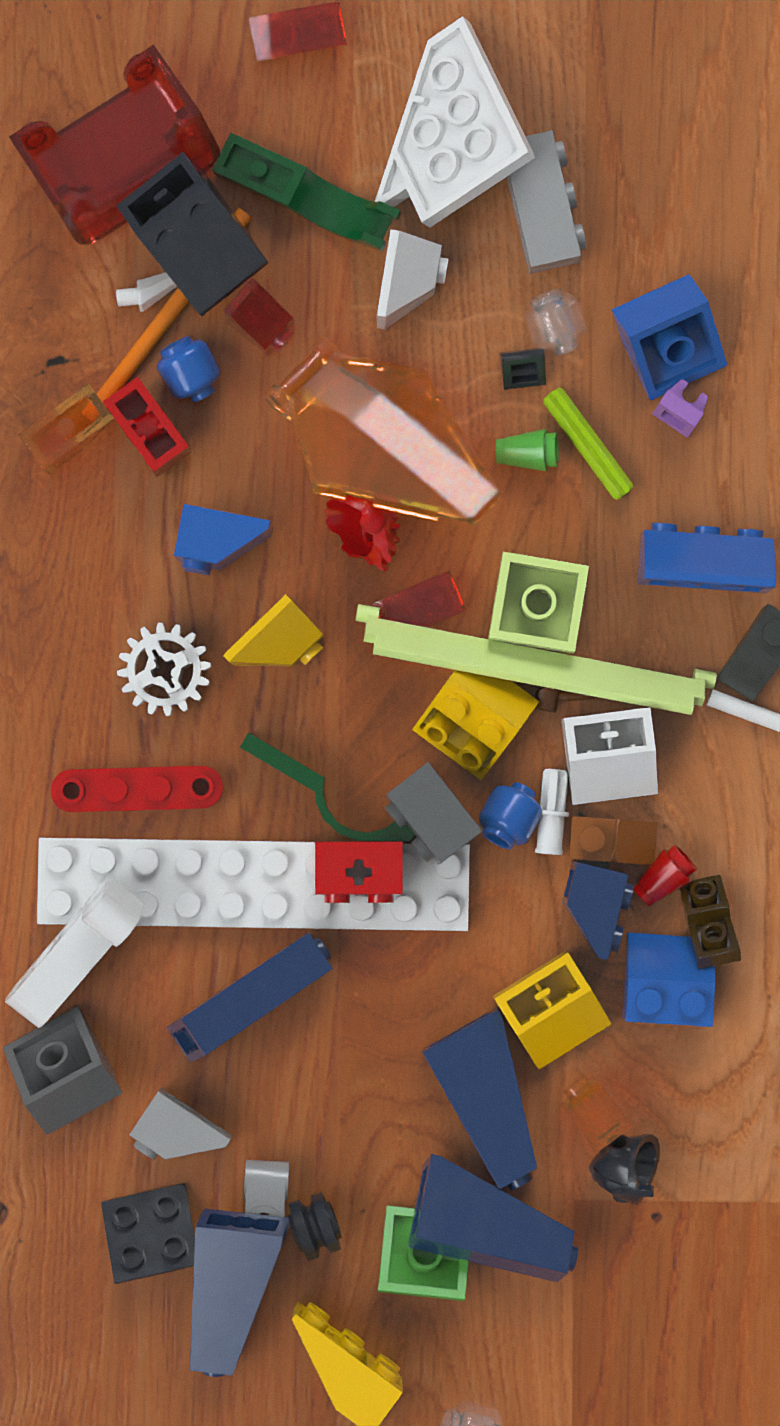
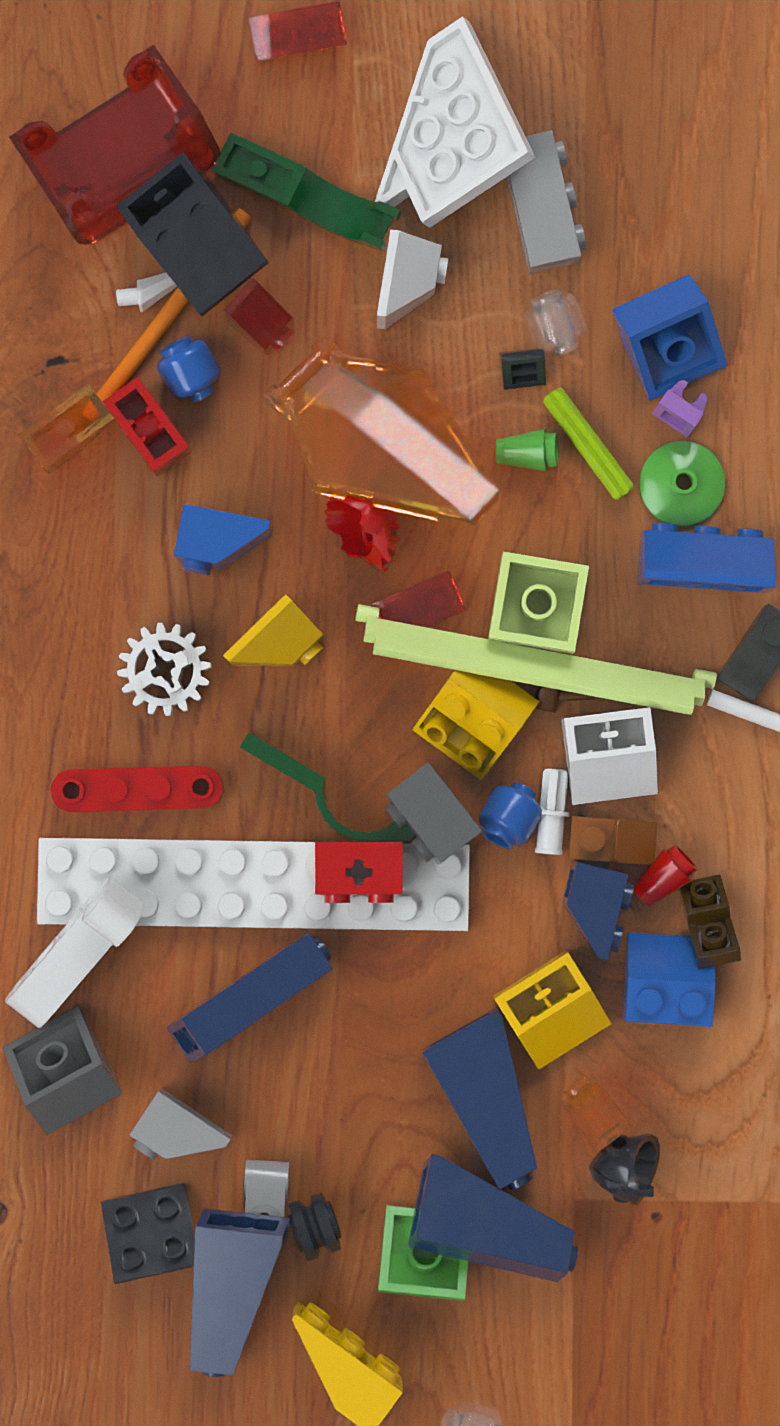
(677, 505): none -> bright green dish

